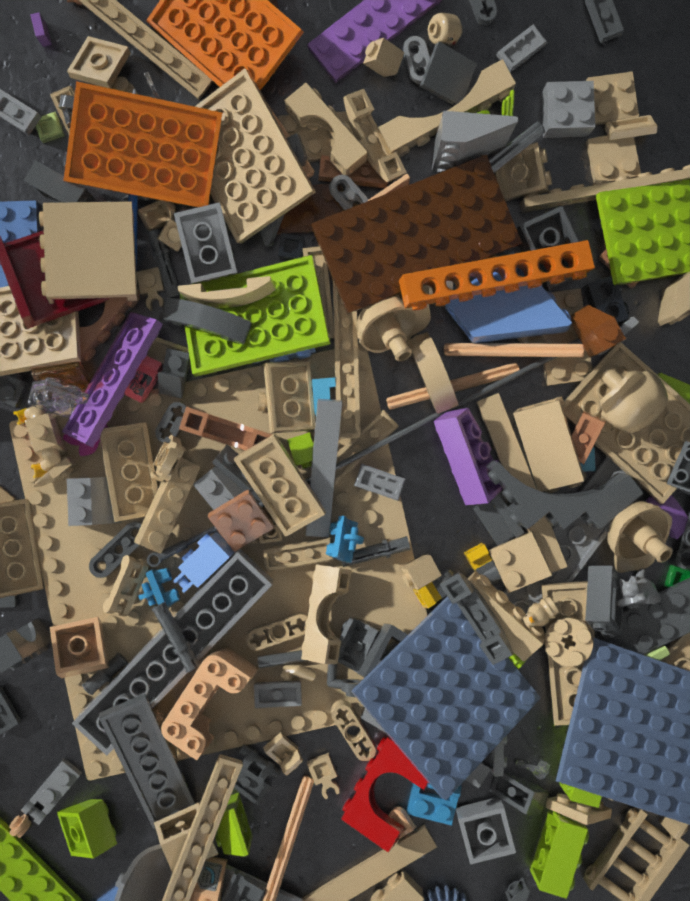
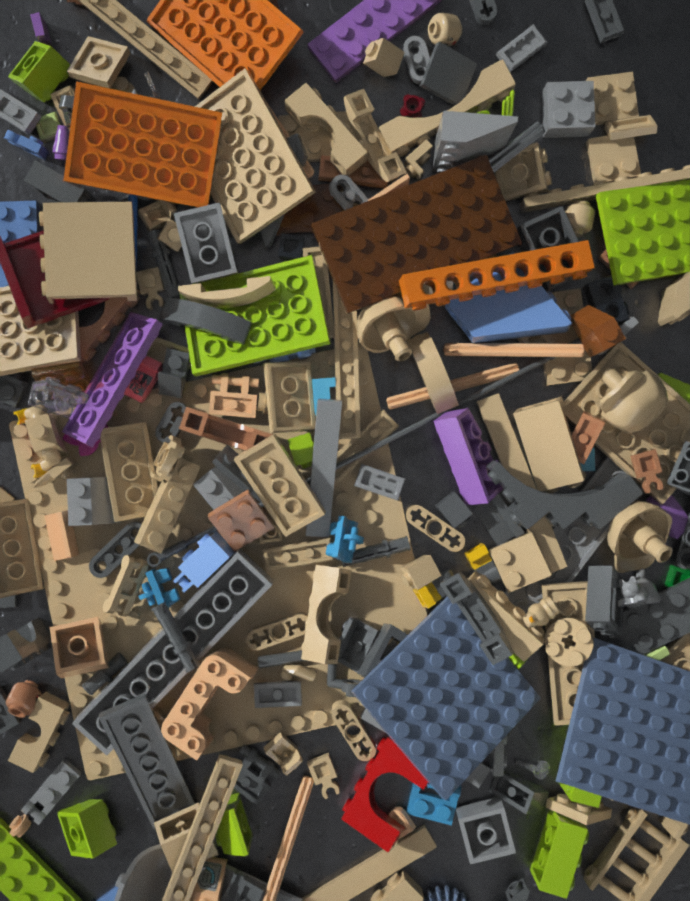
(23, 698): none -> nougat head
(31, 145): none -> medium blue plate
(32, 751): none -> tan arch
(40, 71): none -> lime slope
(61, 142): none -> medium lavender cone
(61, 536): none -> light nougat panel
(233, 403): none -> light nougat plate
(410, 100): none -> dark red plate
(418, 156): none -> tan bracket
(453, 532): none -> tan beam
(454, 510): none -> dark grey brick
(580, 217): none -> tan head
(647, 466): none -> nougat plate

